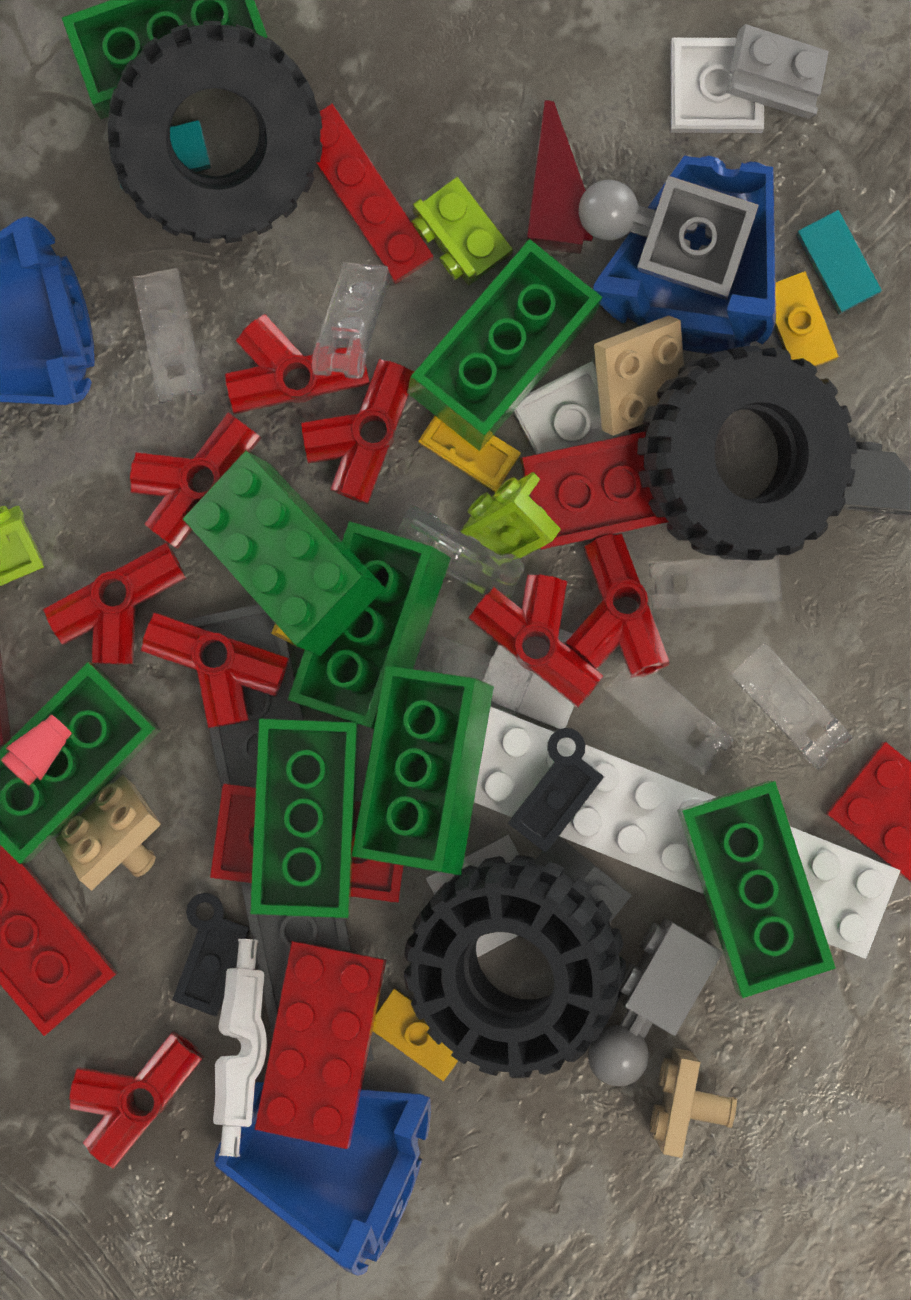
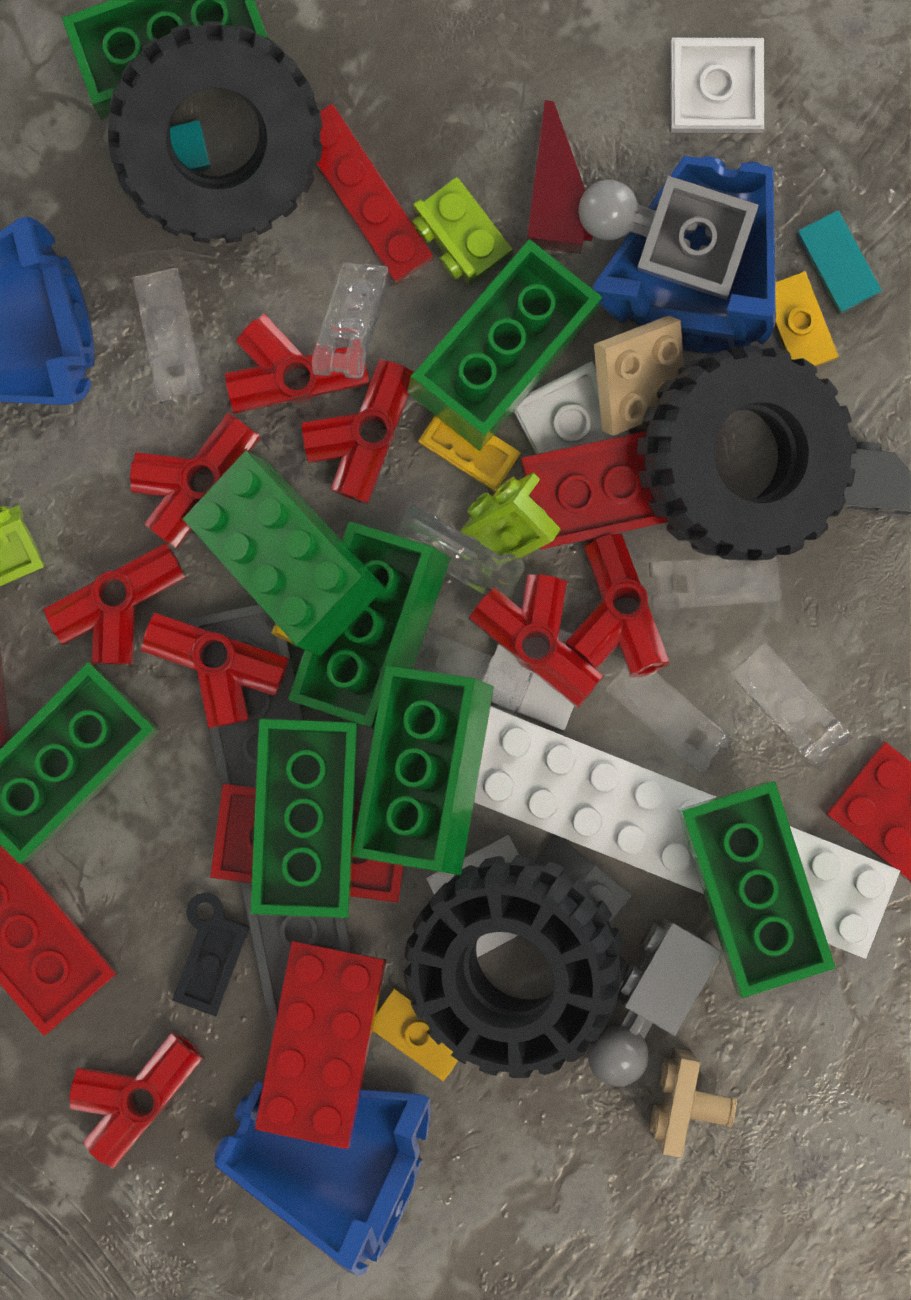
(36, 750): coral cone -> none
(110, 834): tan plate -> none
(237, 1074): white piece -> none
(557, 794): black hinge -> none
(777, 71): light grey plate -> none

